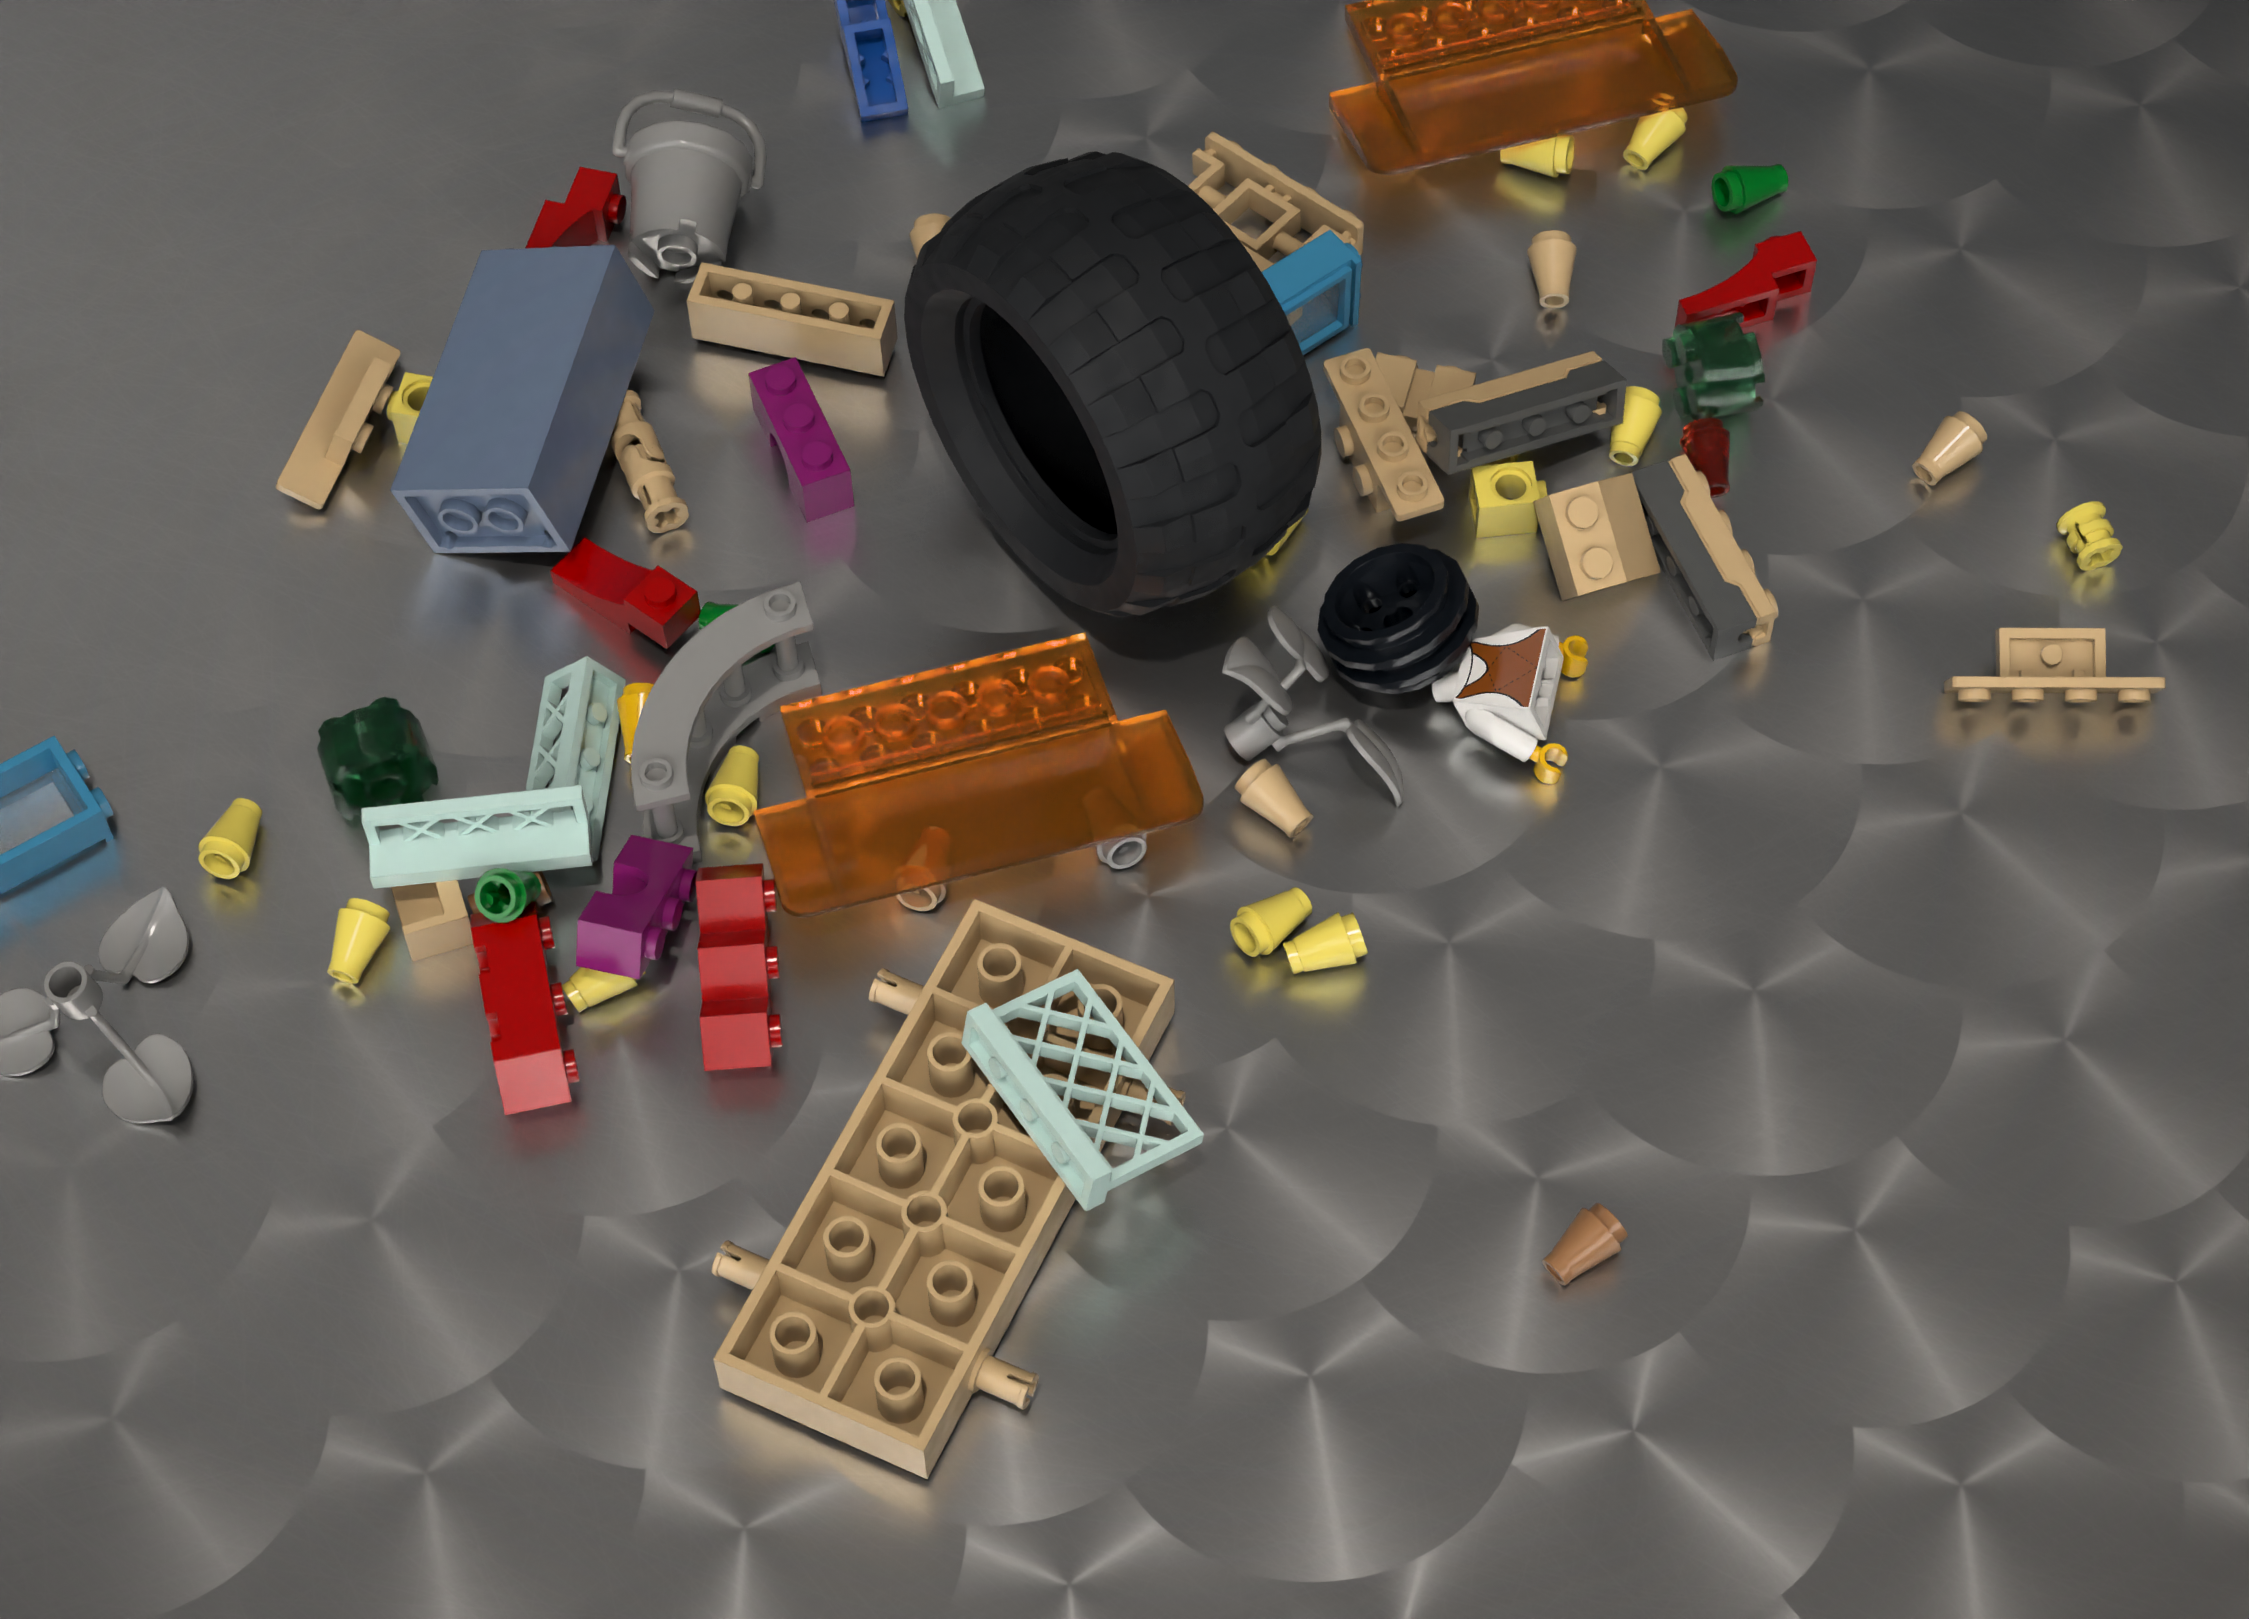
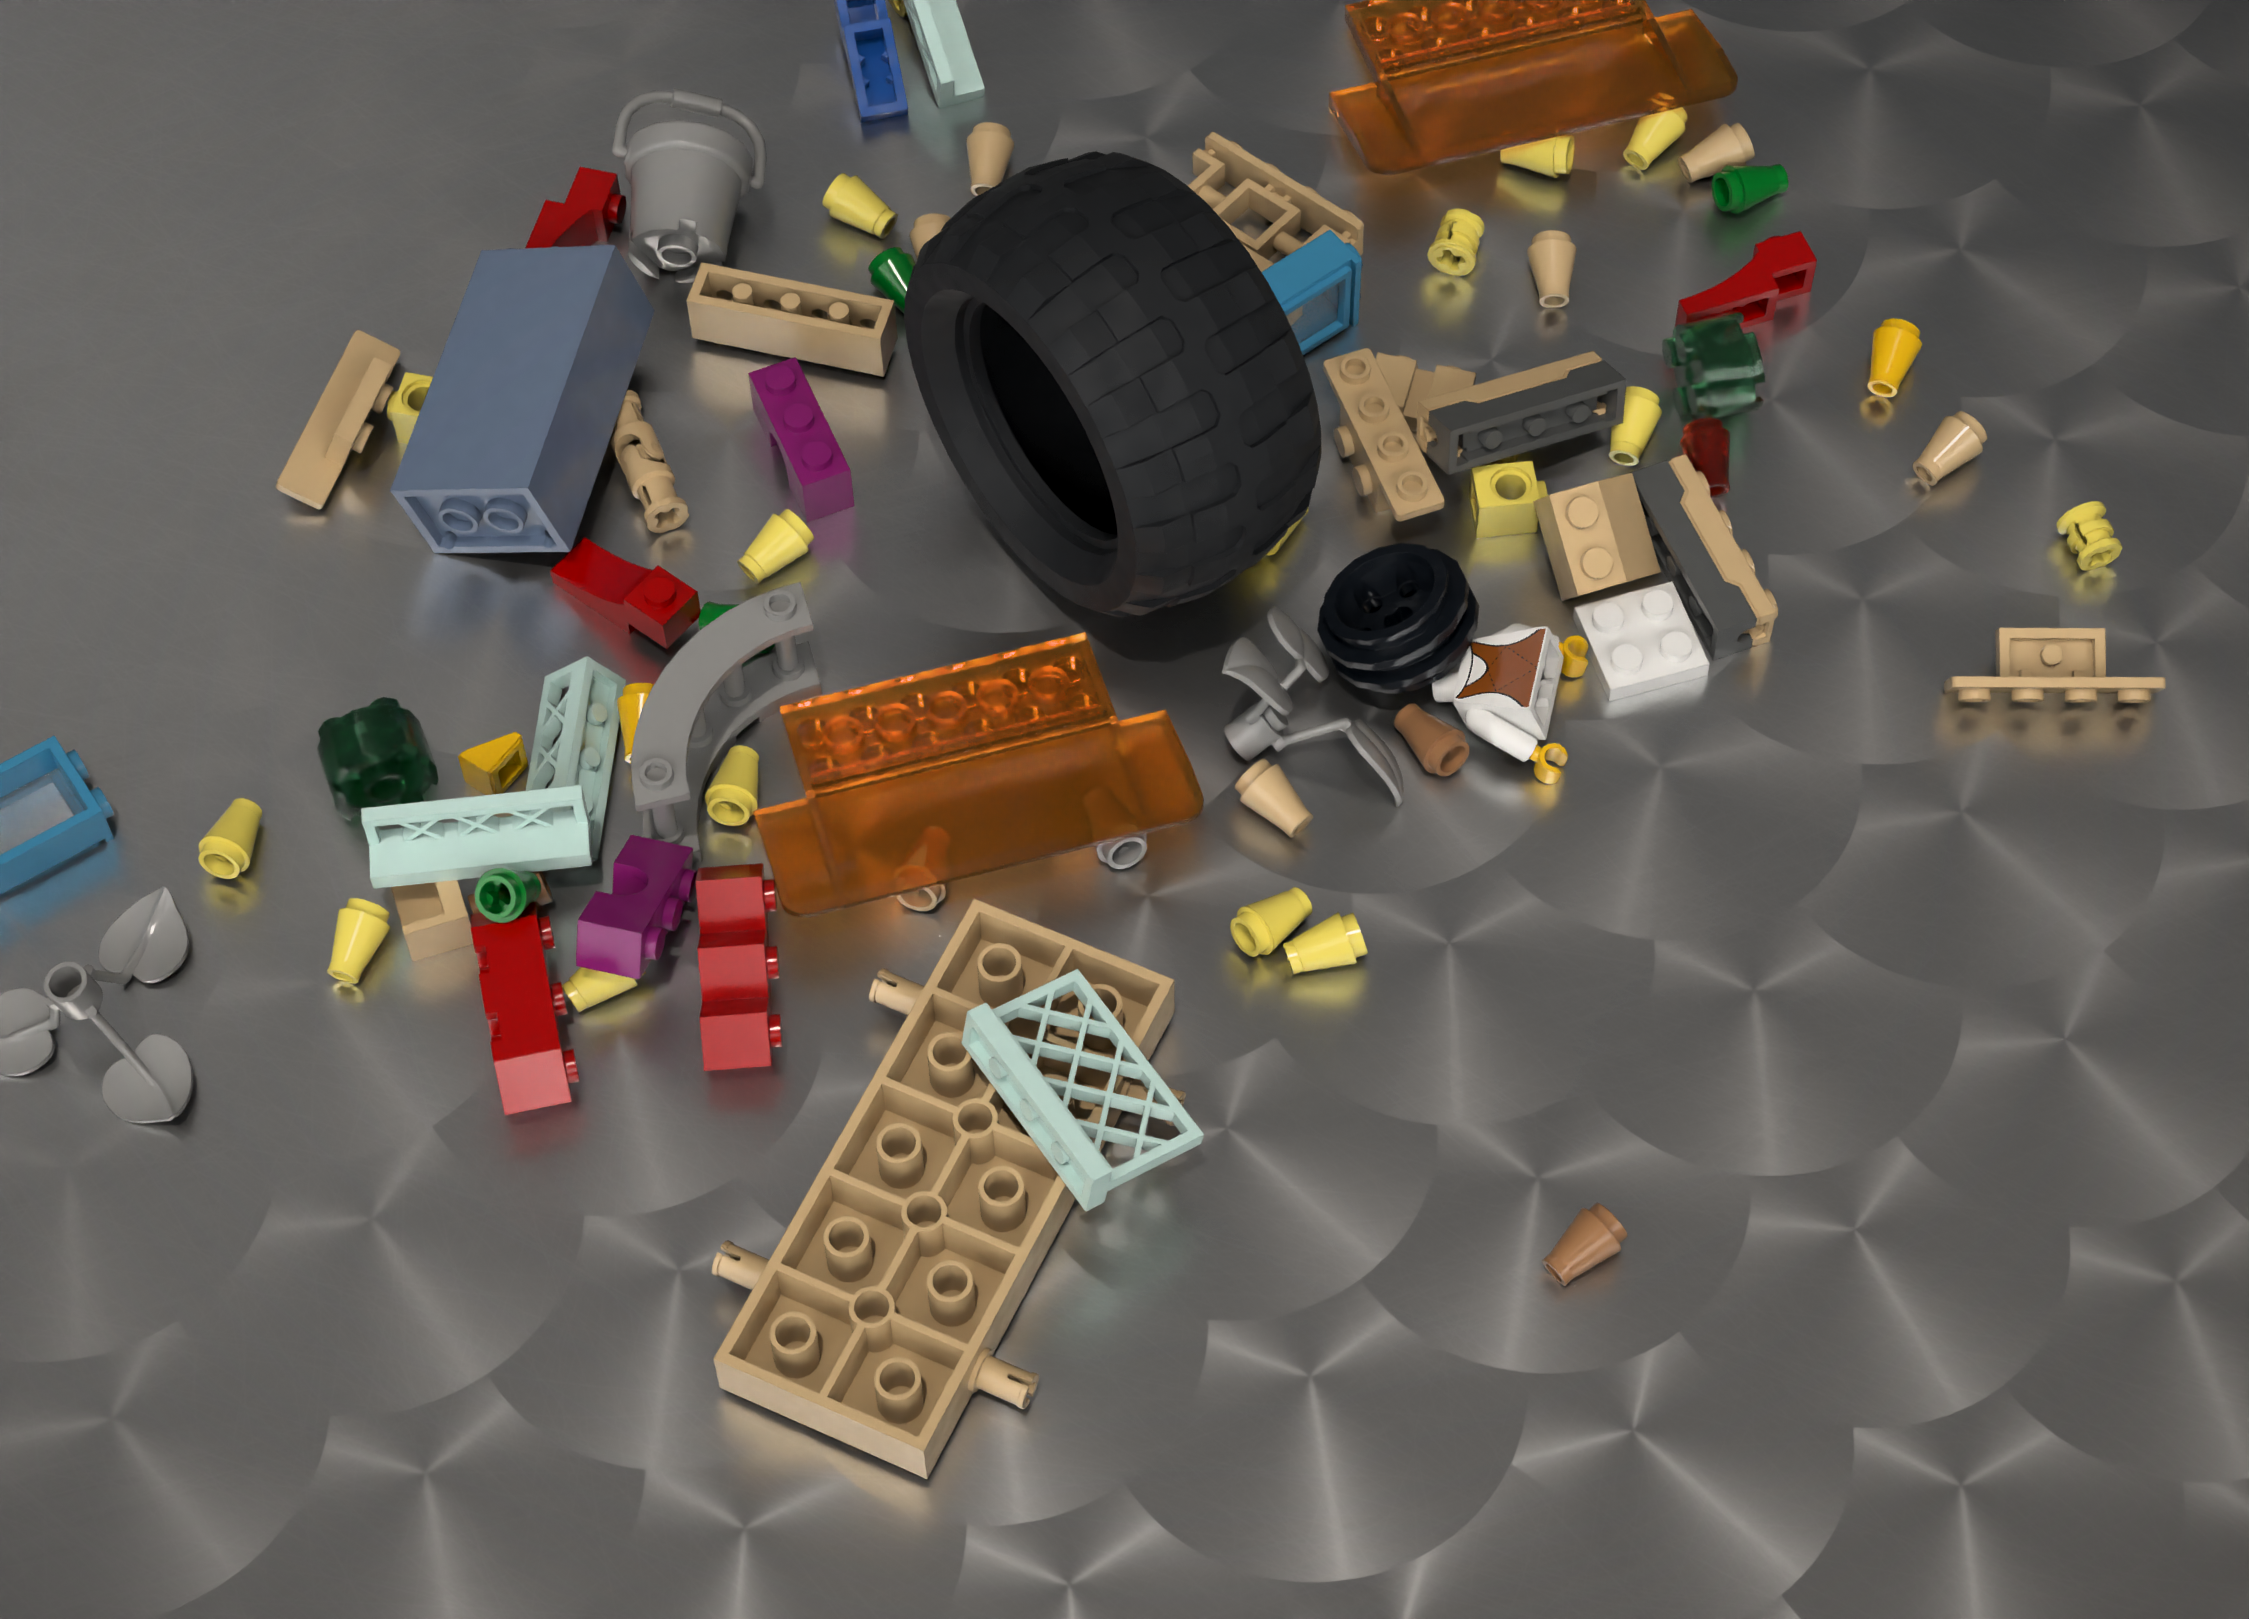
(494, 764): none -> yellow slope
(776, 545): none -> light yellow cone
(858, 206): none -> light yellow cone
(892, 274): none -> green cone
(988, 155): none -> tan cone
(1433, 741): none -> medium nougat cone
(1456, 241): none -> light yellow bush
(1641, 641): none -> white plate
(1722, 148): none -> tan cone
(1893, 352): none -> yellow cone

